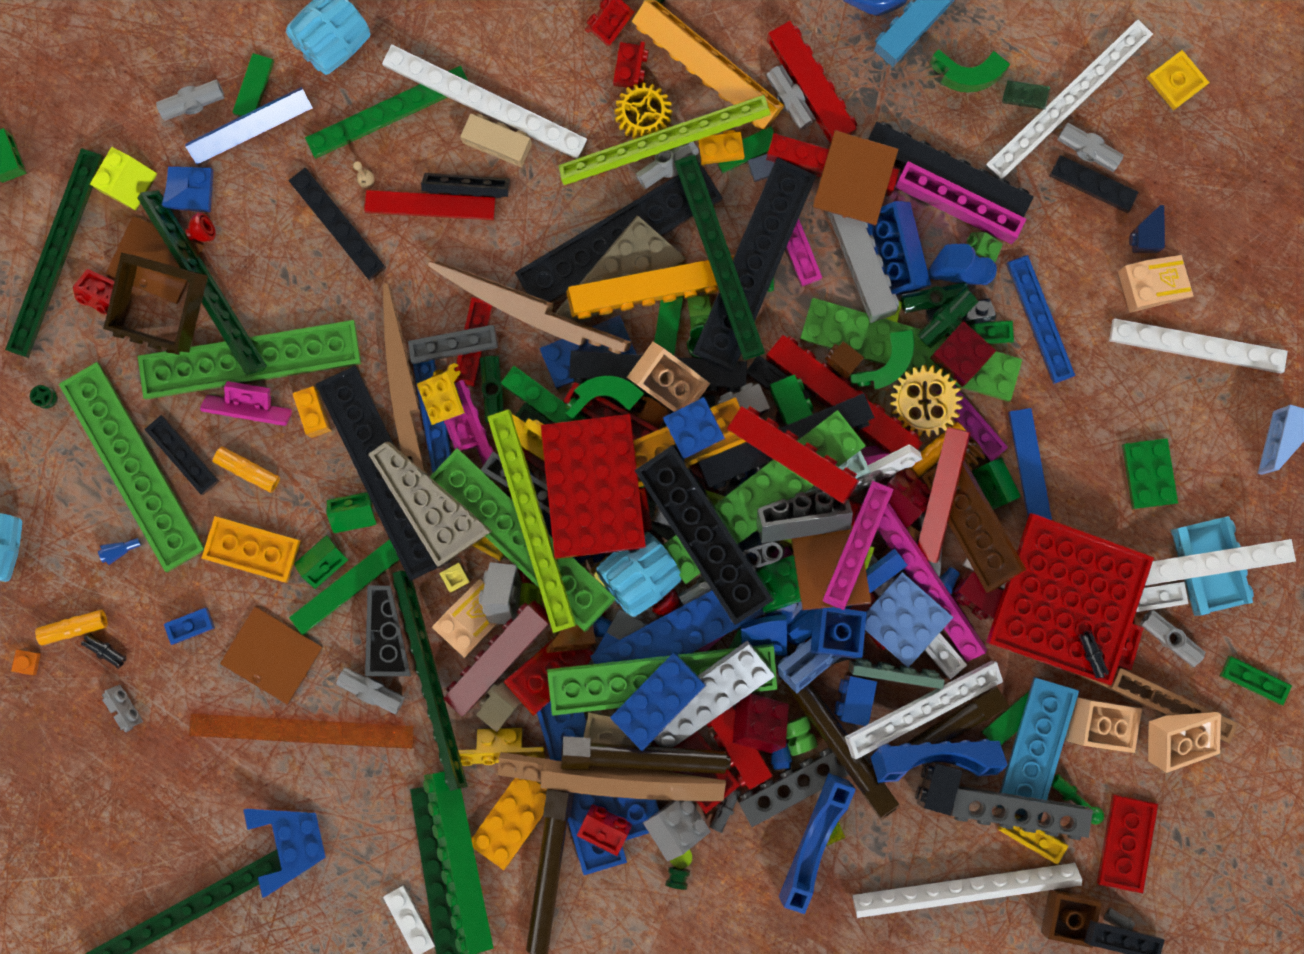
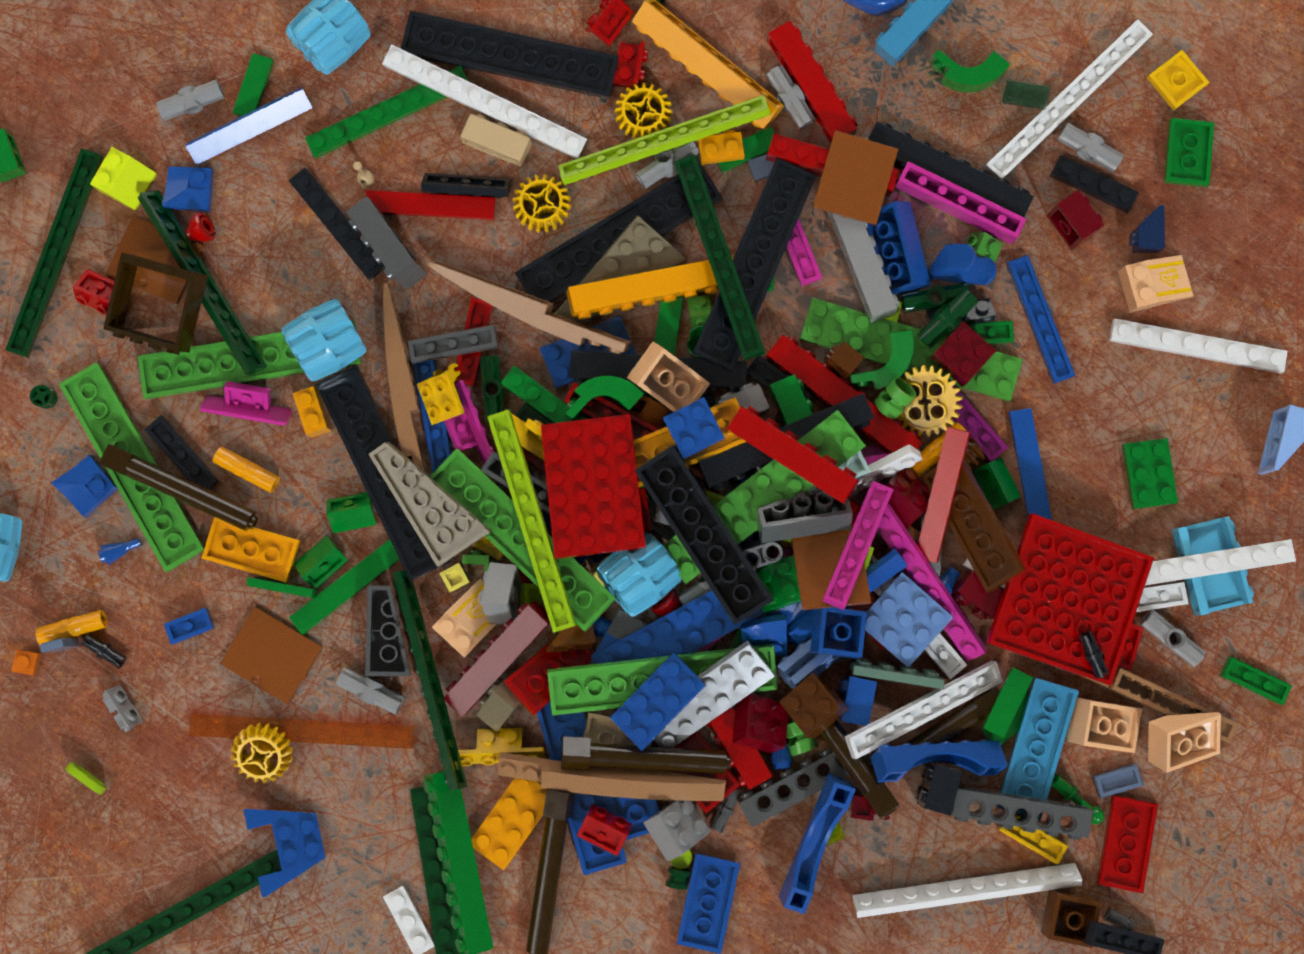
(59, 645): none -> sand blue tile
(86, 485): none -> blue plate
(86, 778): none -> lime tile
(178, 488): none -> dark brown brick
(263, 745): none -> yellow gear
(280, 587): none -> green tile
(323, 340): none -> medium azure wheel
(386, 243): none -> dark grey wedge
(477, 558): none -> bright green bracket
(510, 54): none -> black plate
(547, 186): none -> yellow gear
(708, 903): none -> blue plate
(814, 705): none -> reddish brown brick
(861, 809): none -> dark red plate
(898, 395): none -> bright green wheel
(1007, 702): none -> green tile
(1075, 219): none -> dark red brick
(1117, 780): none -> sand blue tile
(1189, 152): none -> green plate

